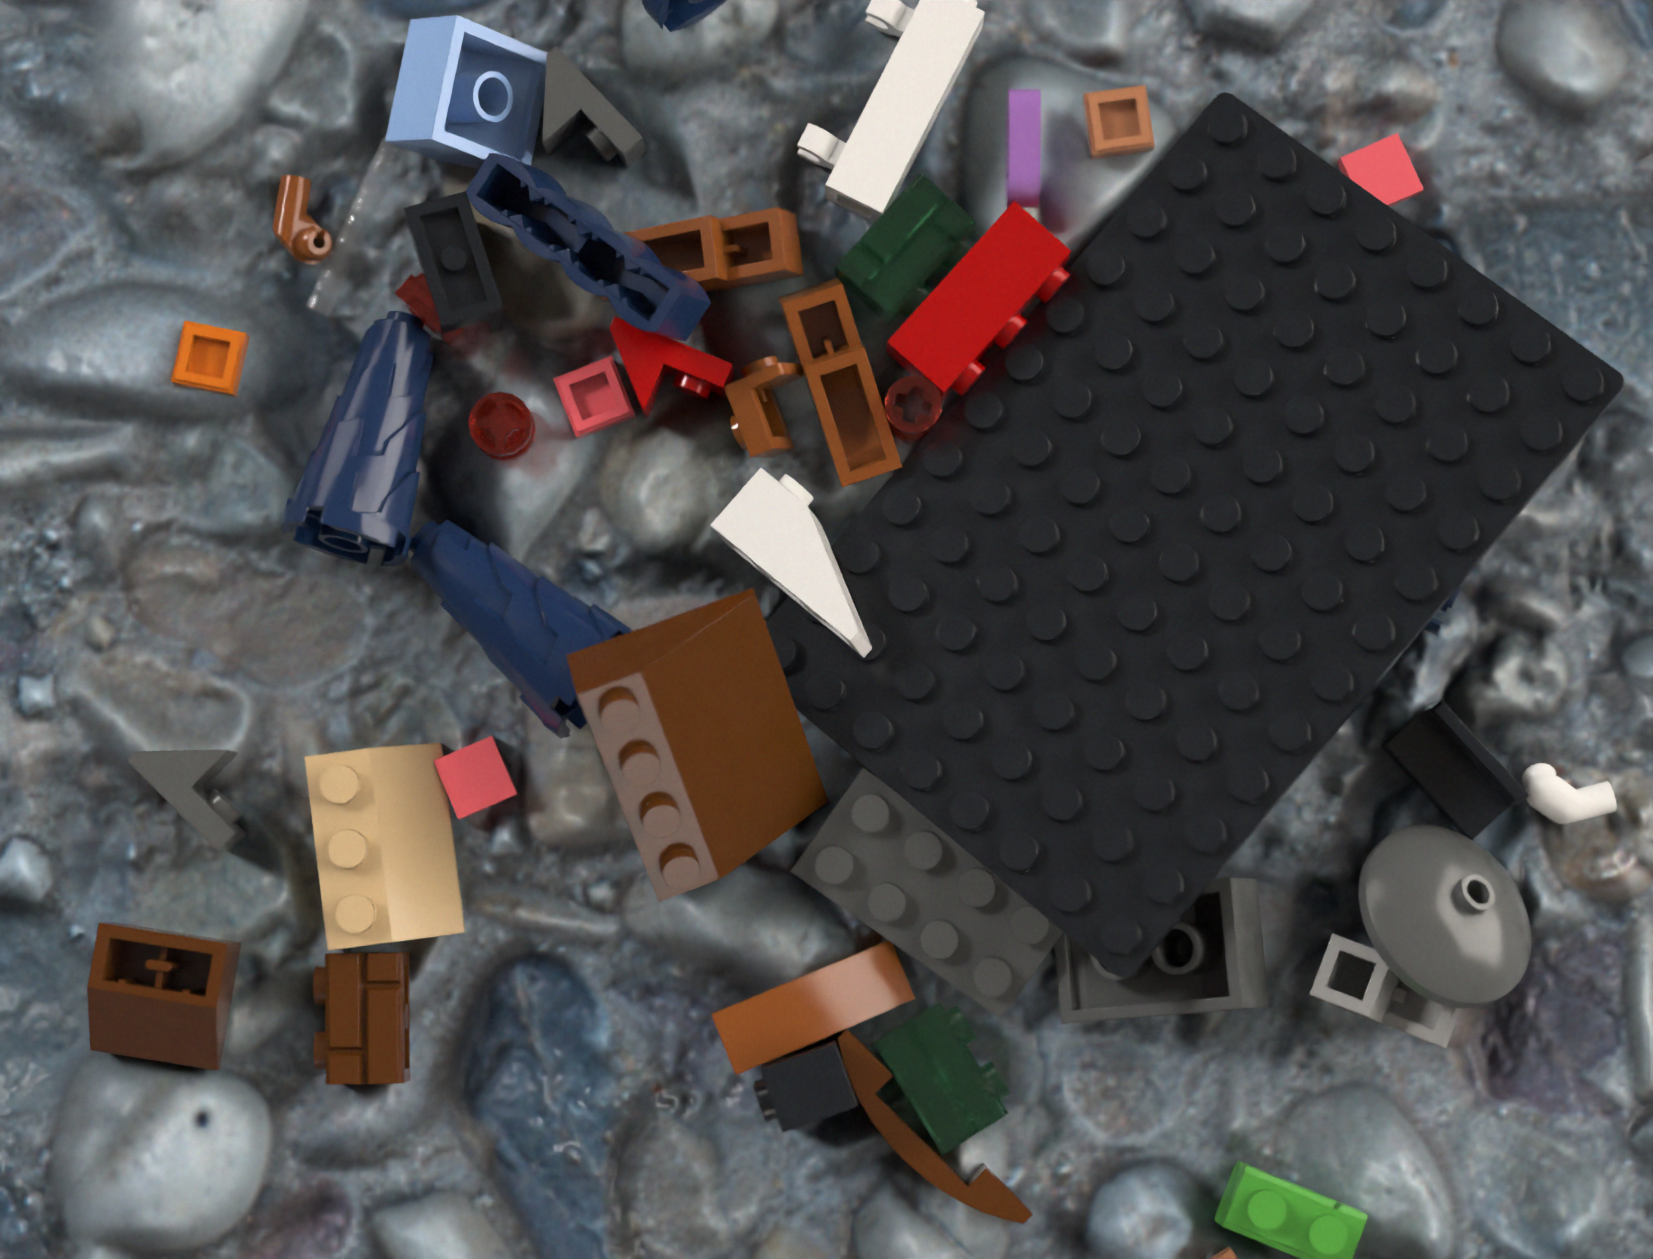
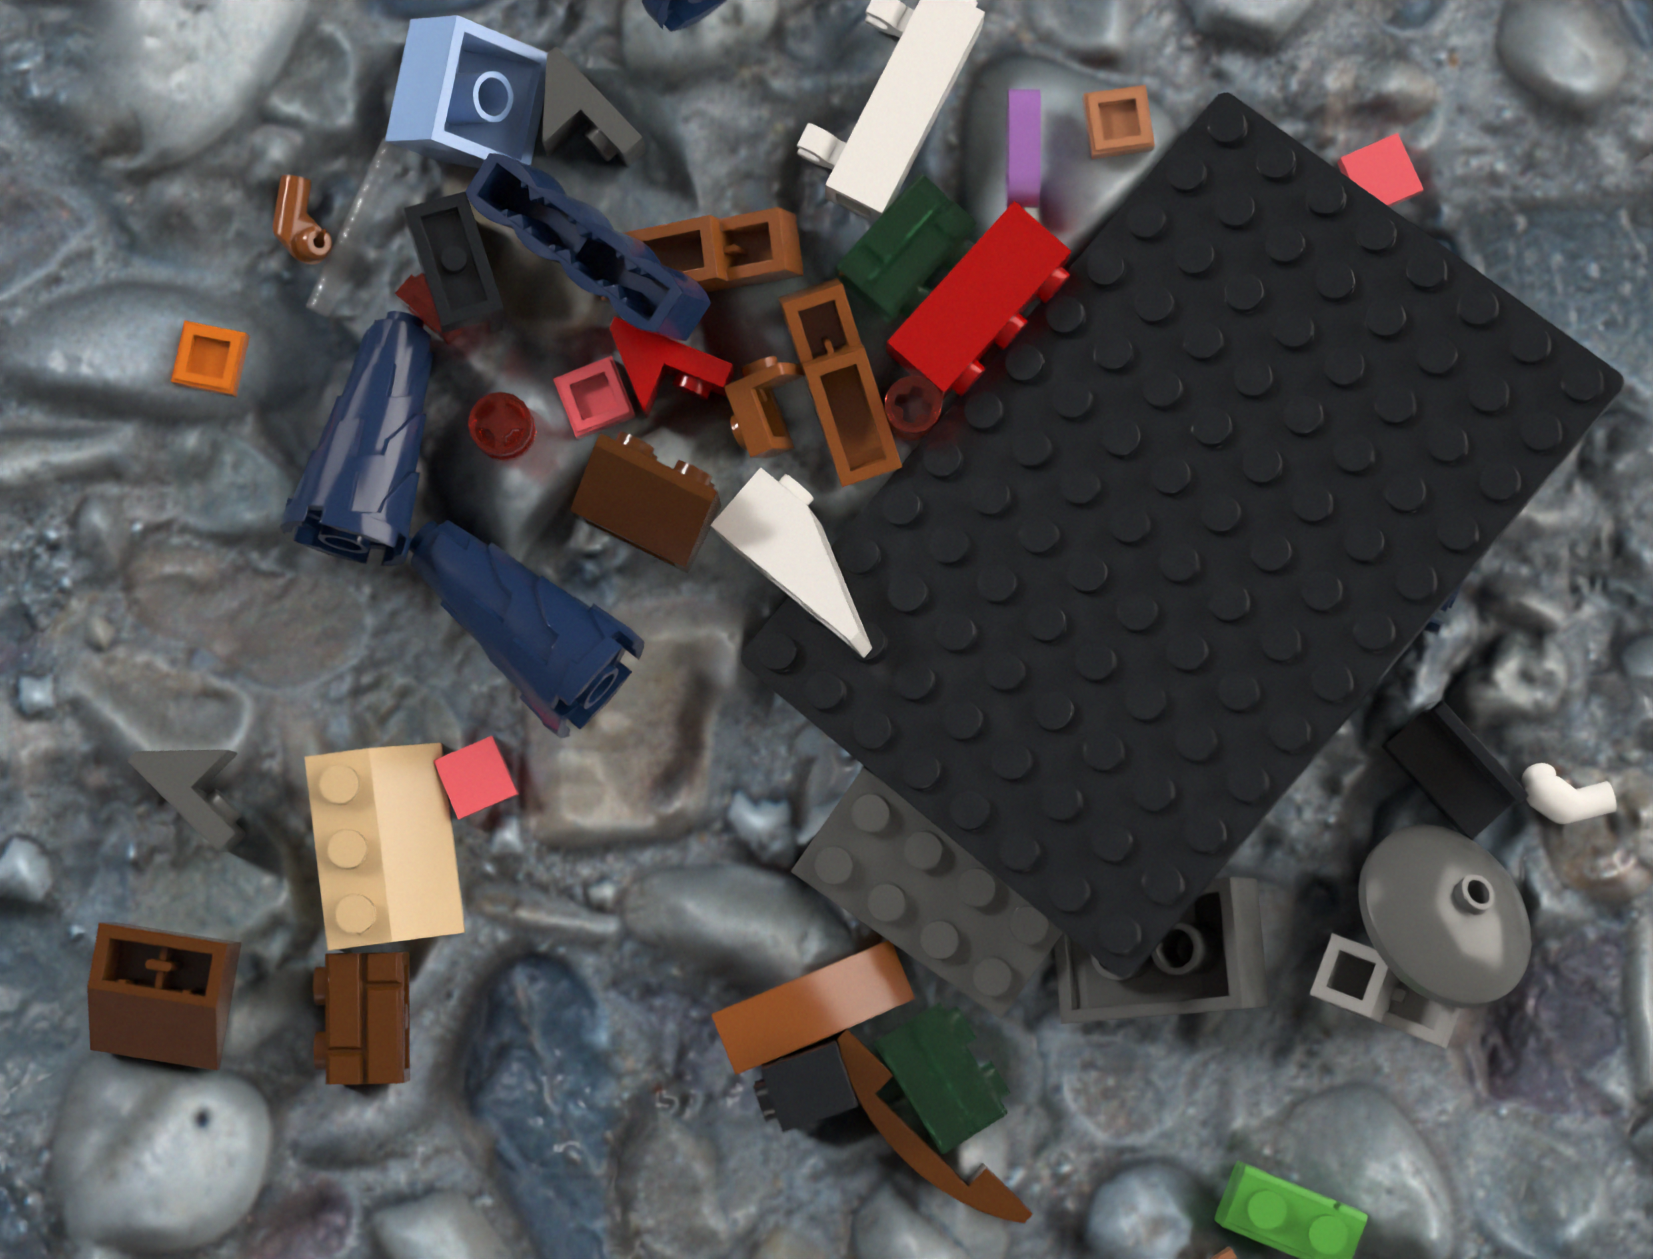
(646, 501): none -> reddish brown slope
(699, 740): reddish brown slope -> none

